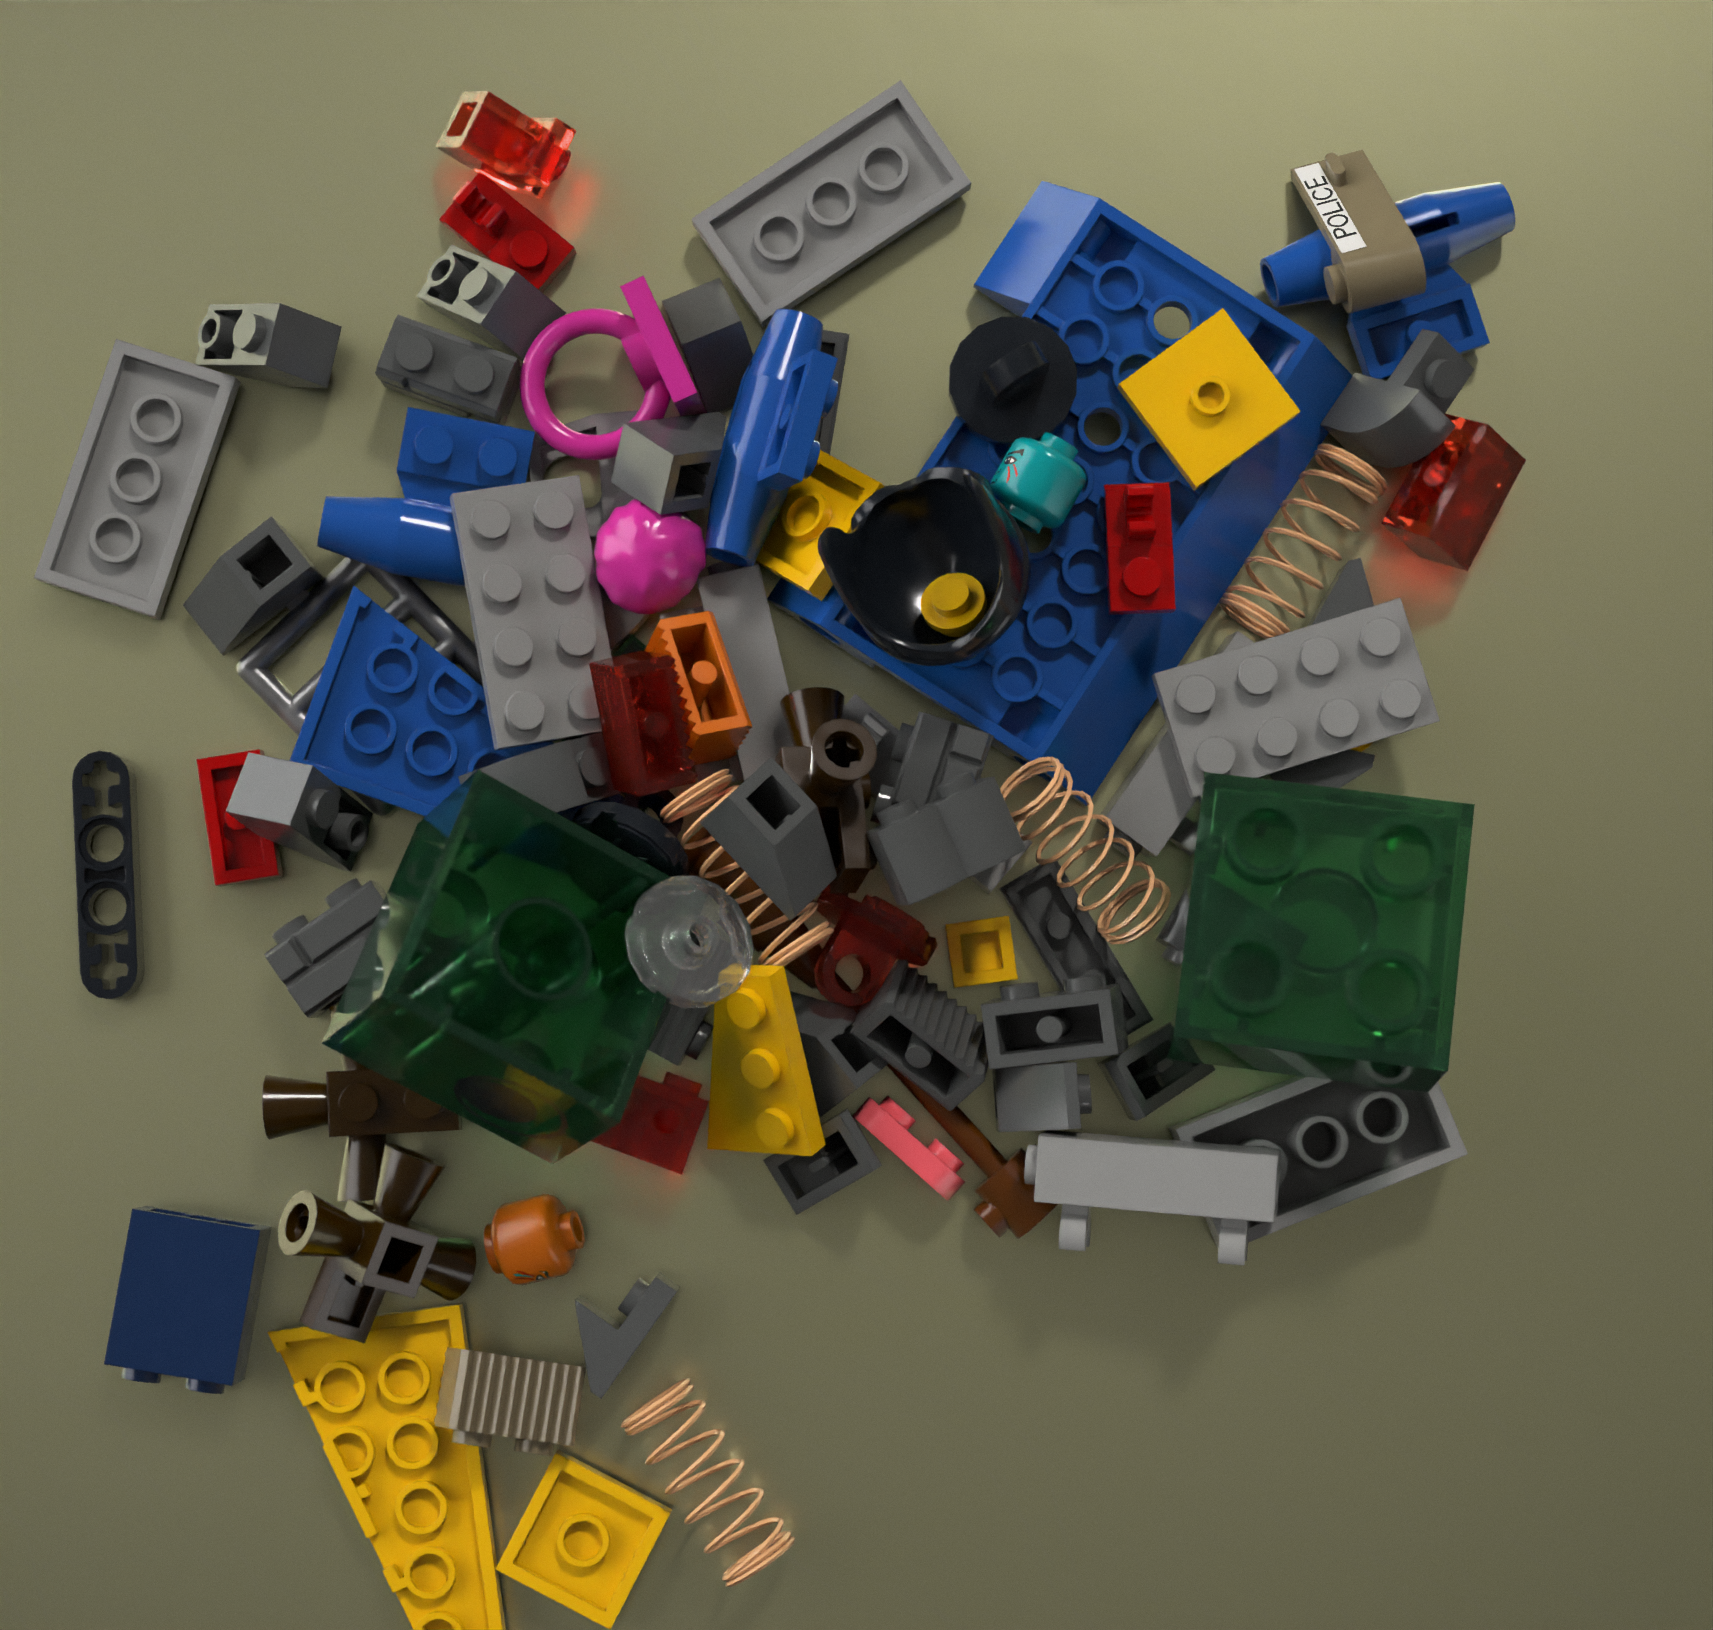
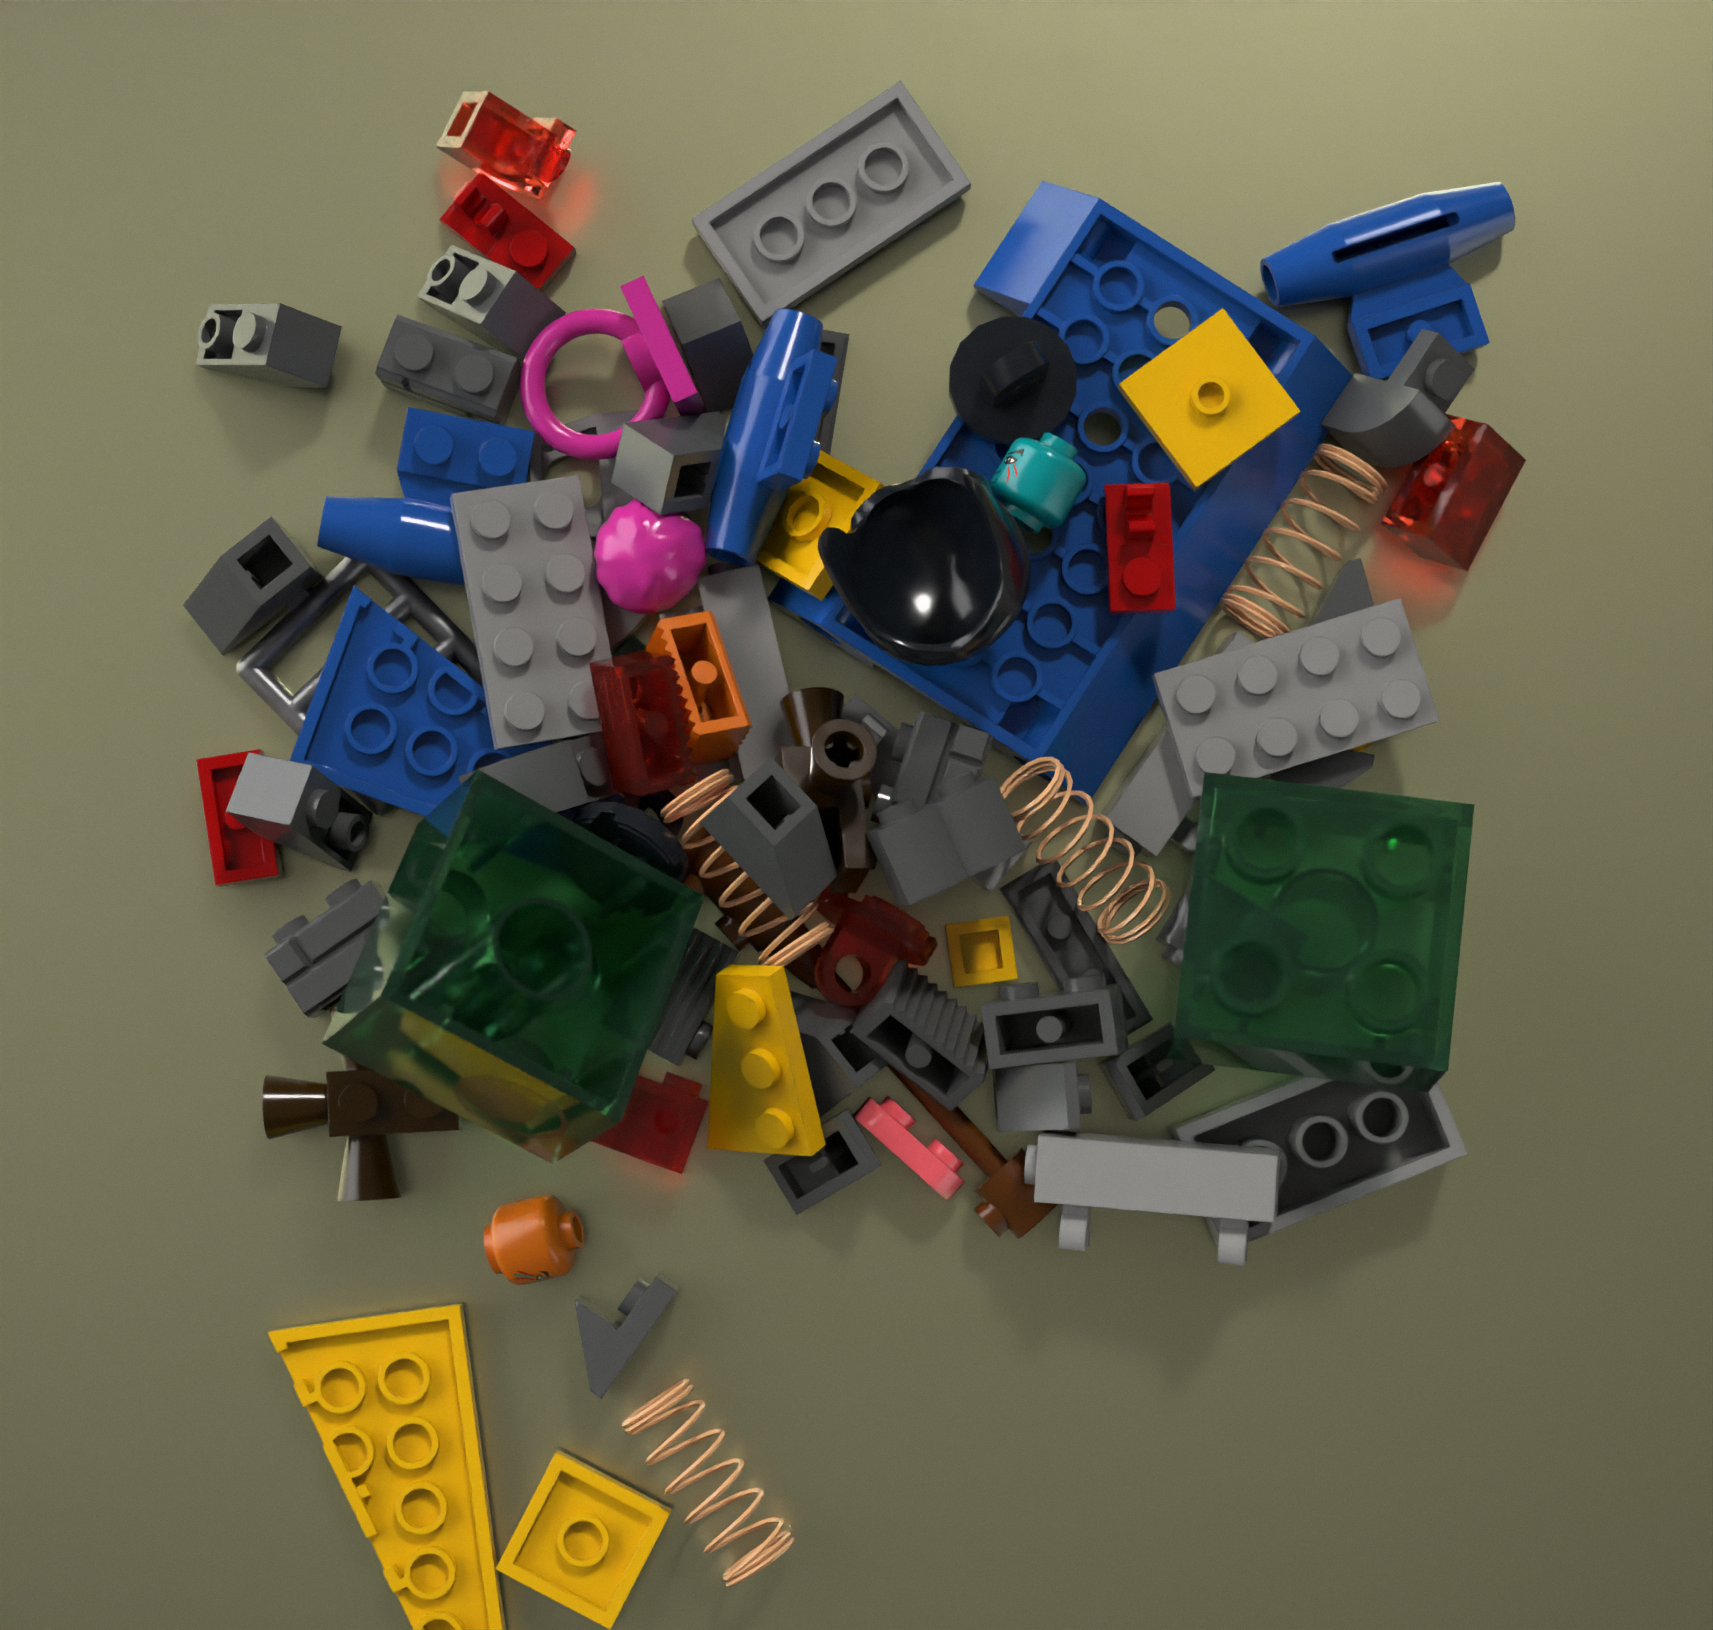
(97, 876): black beam -> none
(137, 479): light grey plate -> none
(187, 1298): dark blue brick -> none
(374, 1247): dark brown brick -> none
(509, 1398): dark tan brick -> none
(667, 956): clear plate -> none
(954, 604): yellow plate -> none
(1368, 238): dark tan door -> none

